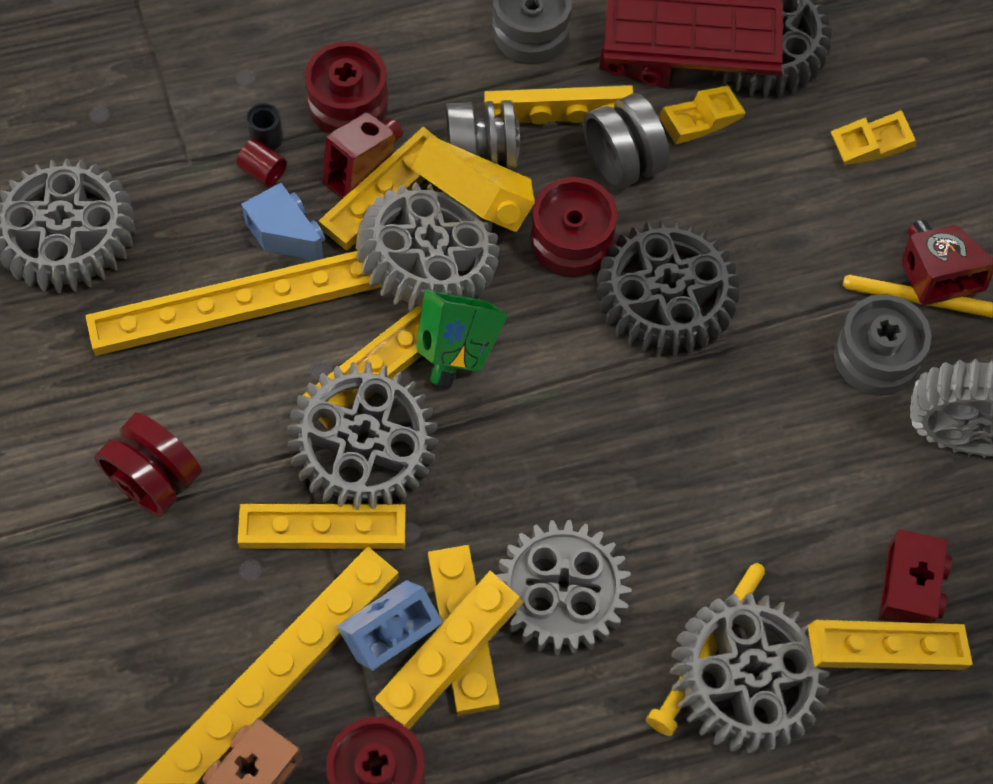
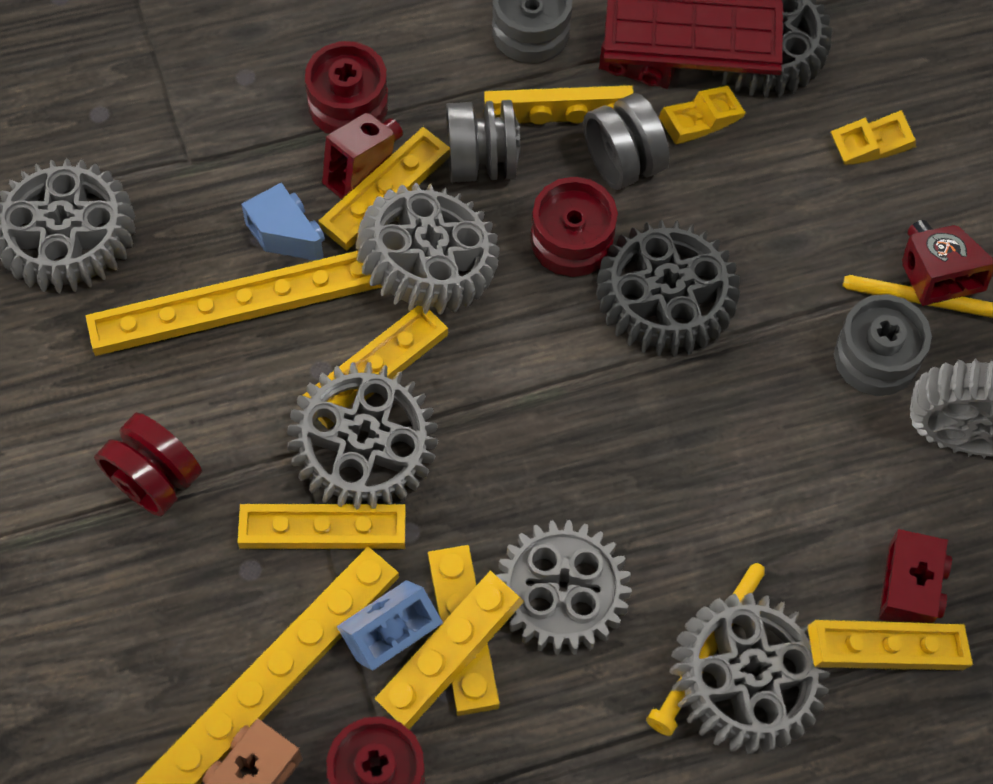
(261, 163): dark red beam -> none
(265, 116): black beam -> none
(456, 333): green torso -> none
(476, 182): yellow slope -> none

